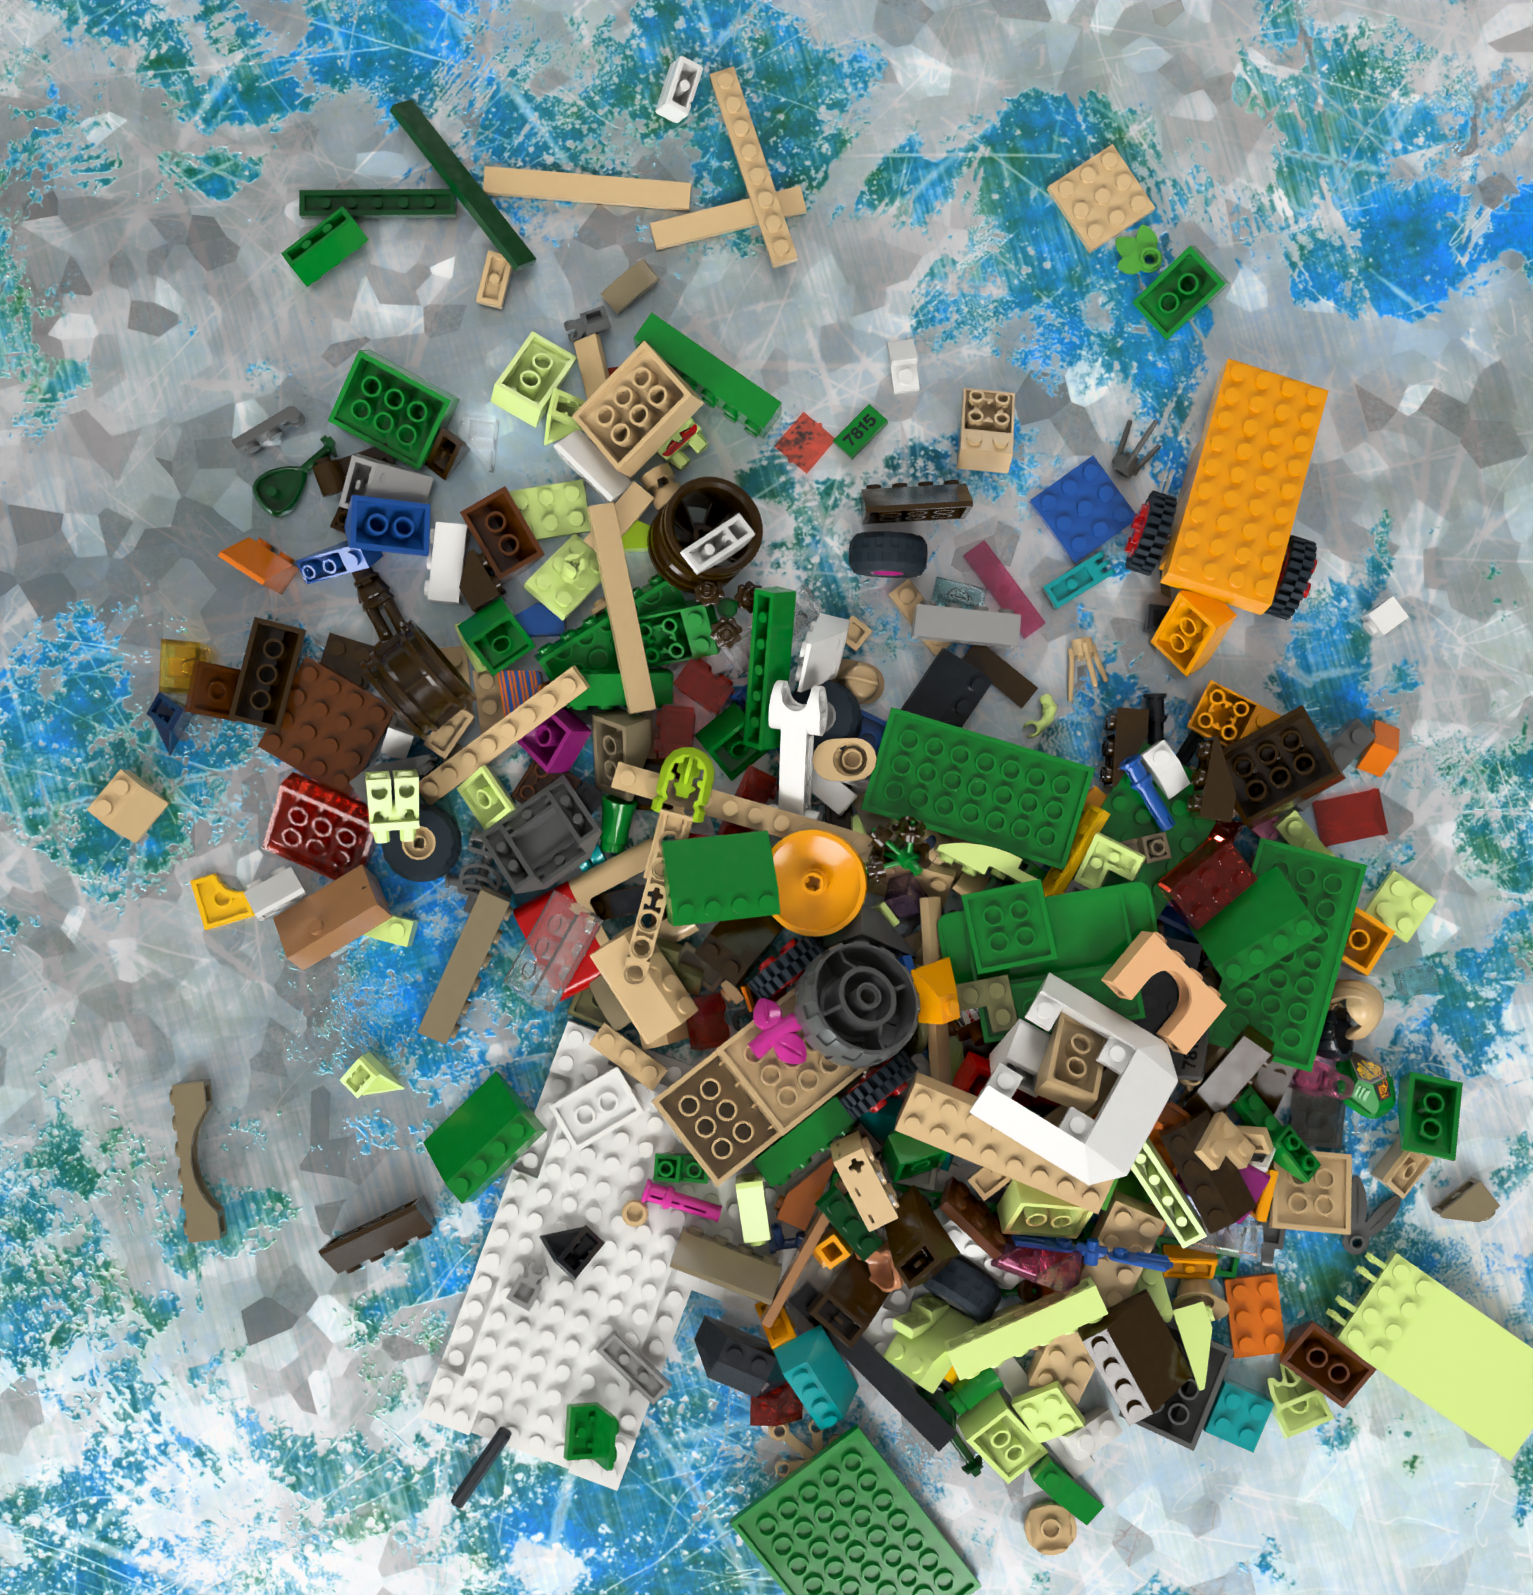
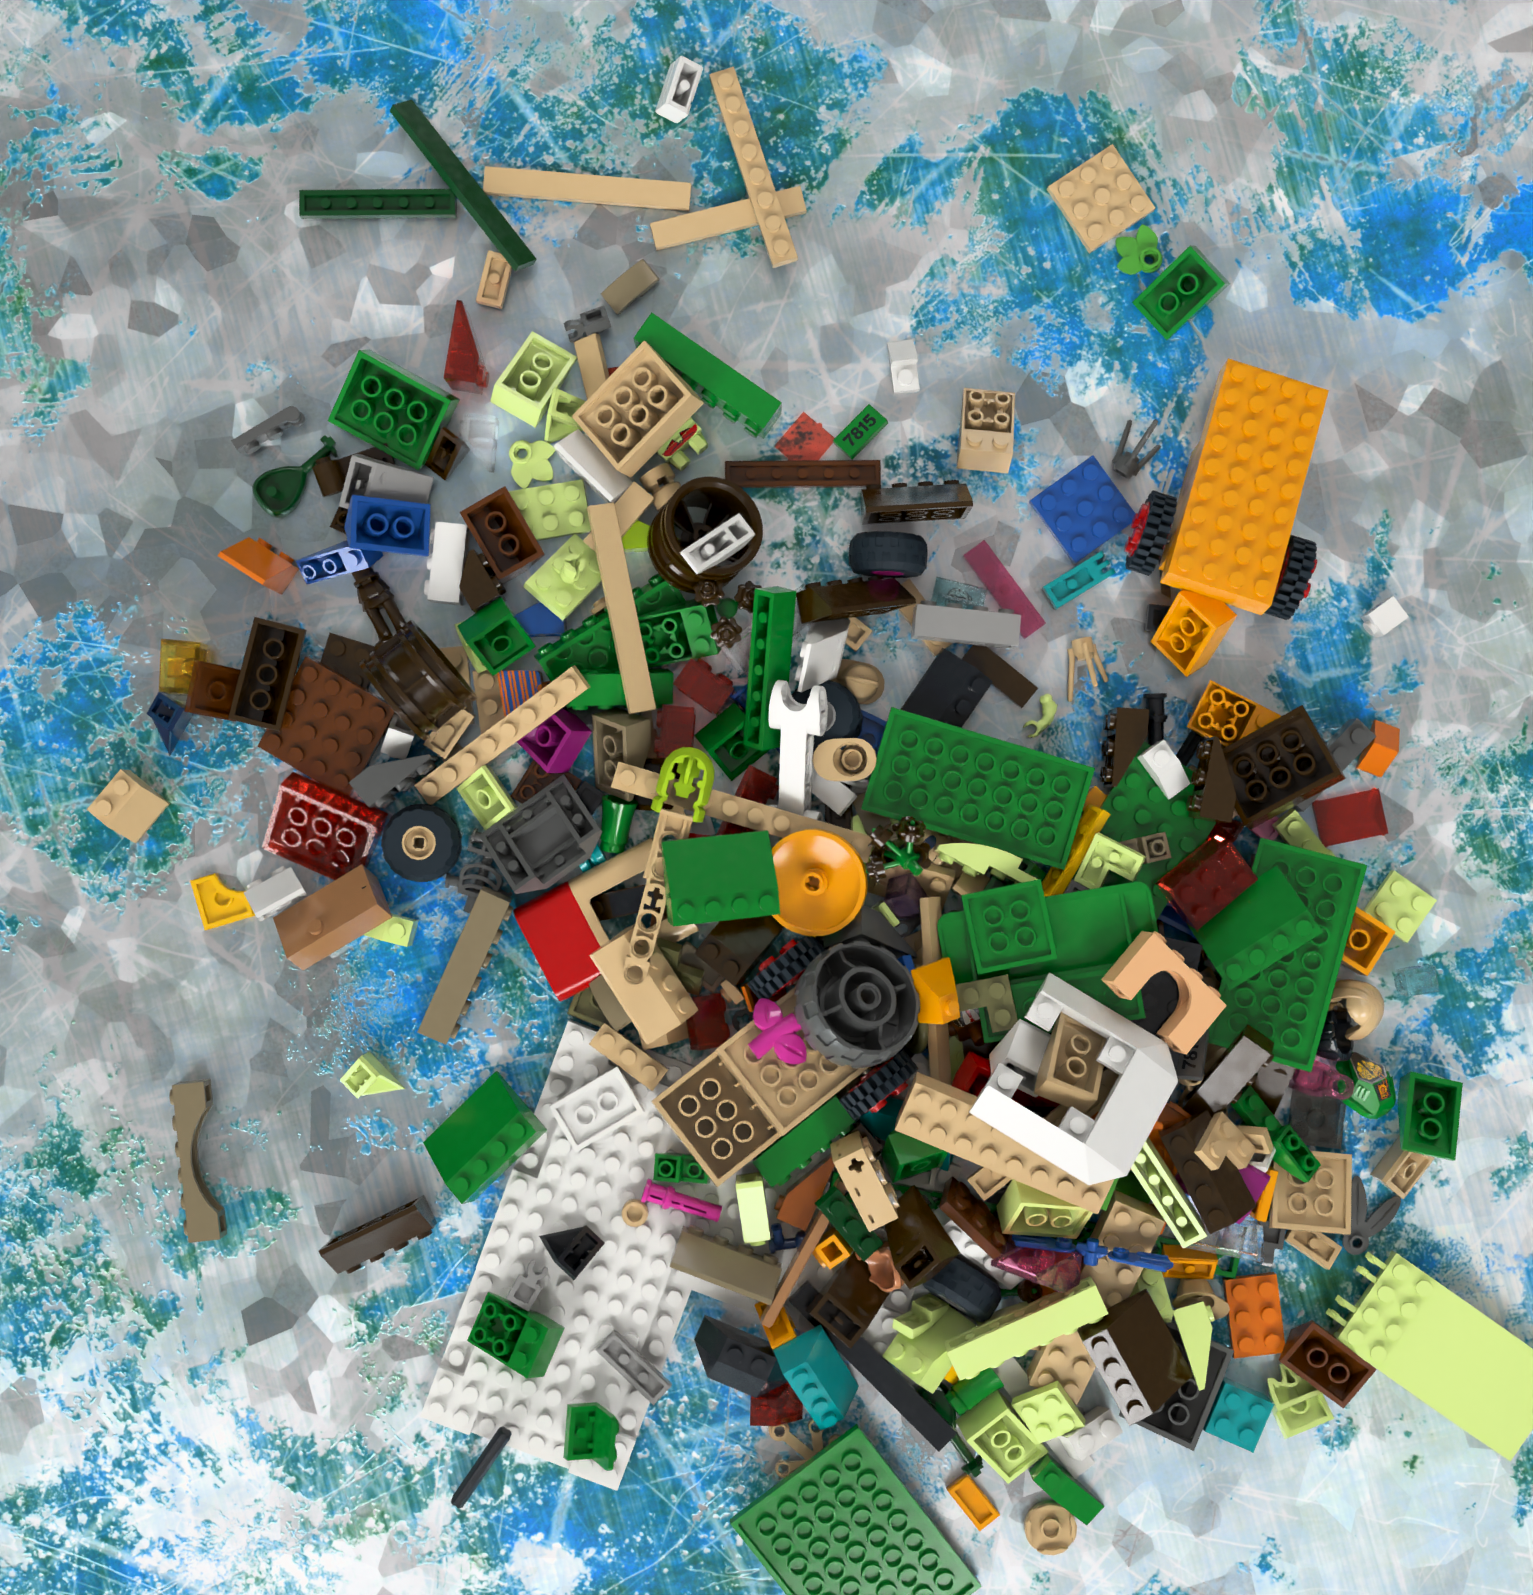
(324, 246): green brick -> none
(395, 813): yellowish green hips -> none
(464, 362): none -> clear red slope
(516, 1336): none -> green slope
(534, 464): none -> yellowish green plate
(553, 952): clear slope -> none
(803, 473): none -> reddish brown tile
(851, 599): none -> dark brown slope
(973, 1501): none -> light orange tile
(1143, 784): blue pin -> none
(1315, 1246): none -> tan plate
(1468, 1203): dark tan slope -> none

